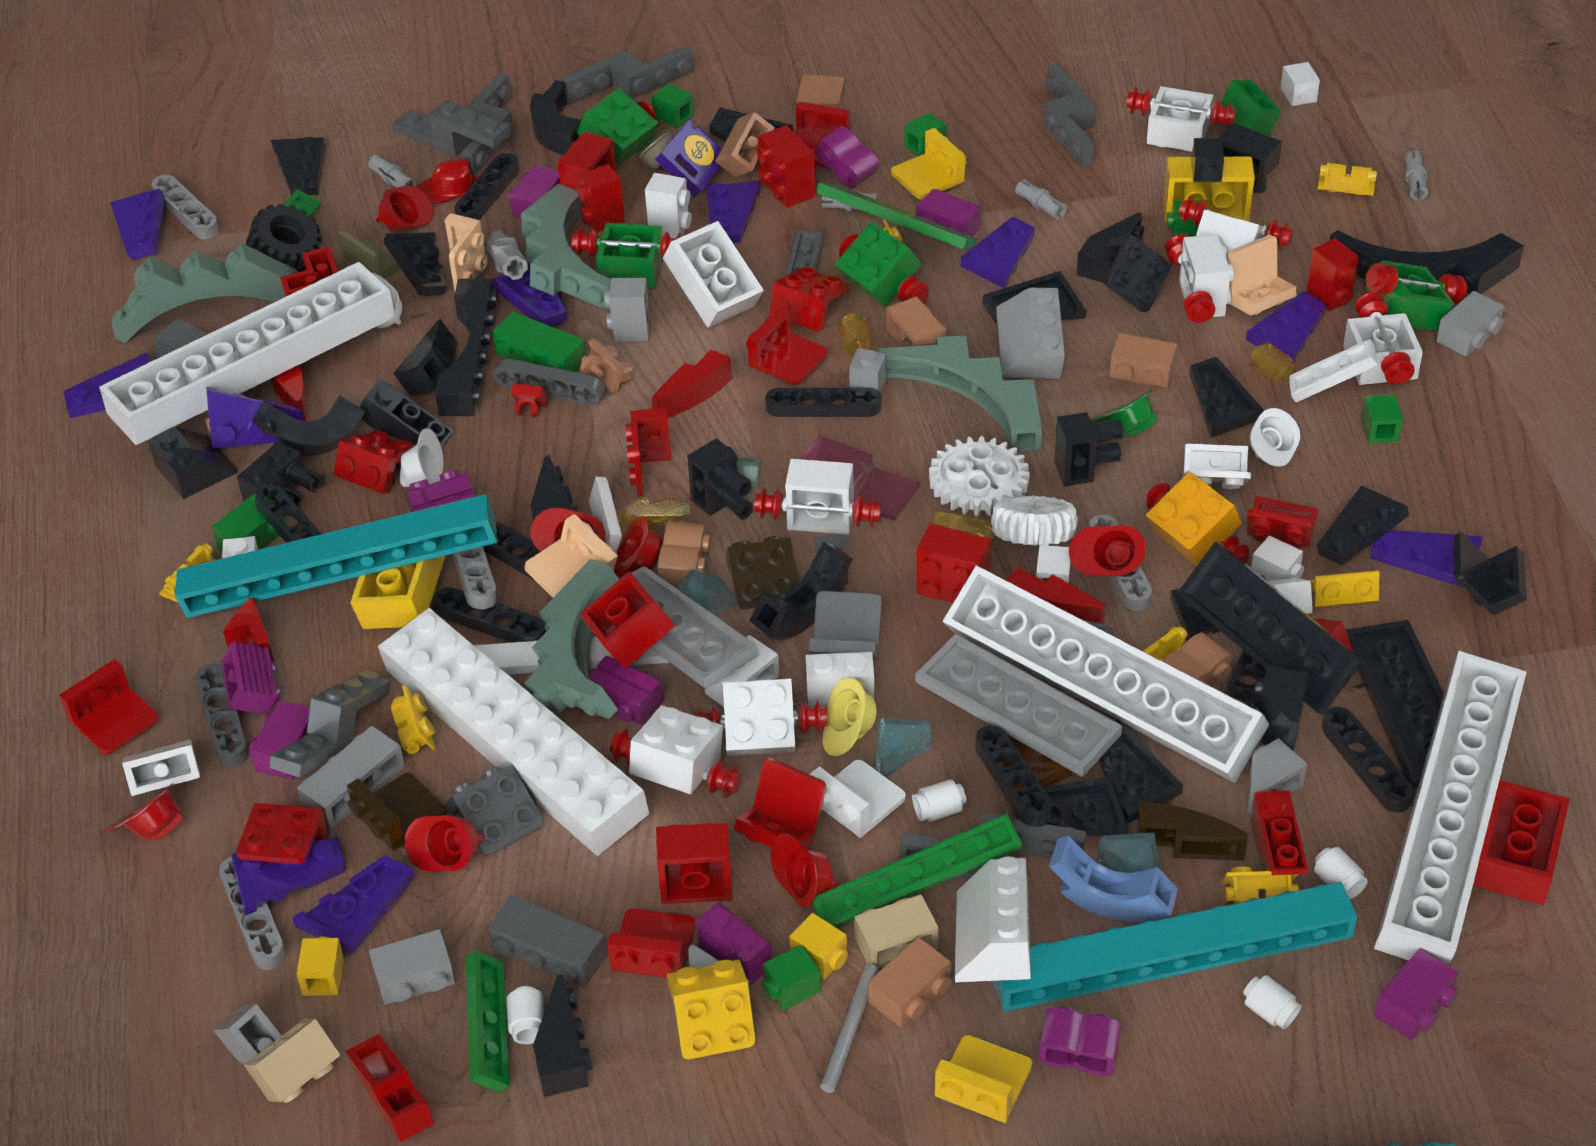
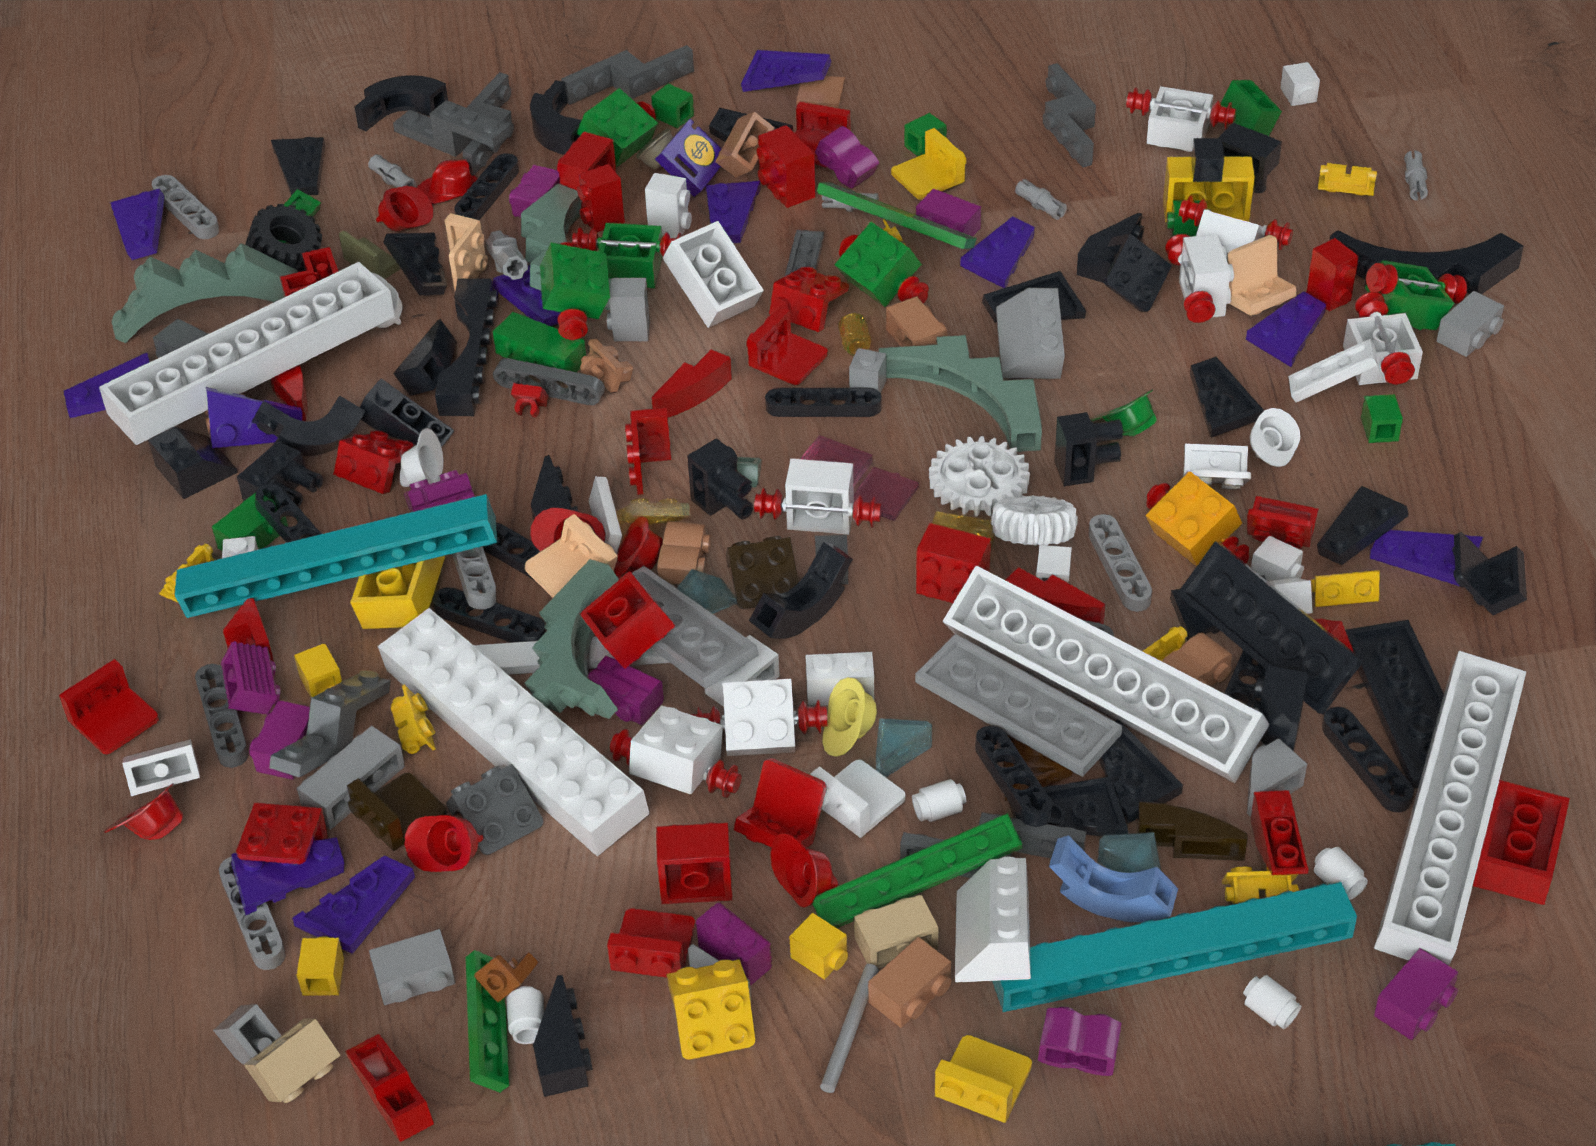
(317, 669): none -> yellow panel
(399, 94): none -> black arch
(503, 977): none -> dark orange bracket
(547, 941): dark grey brick -> none
(575, 285): none -> green brick
(784, 68): none -> dark purple wing
(790, 978): green brick -> none
(846, 623): dark grey bracket -> none
(1107, 550): red piece -> none
(1143, 360): nougat brick -> none
(1272, 363): clear yellow brick -> none

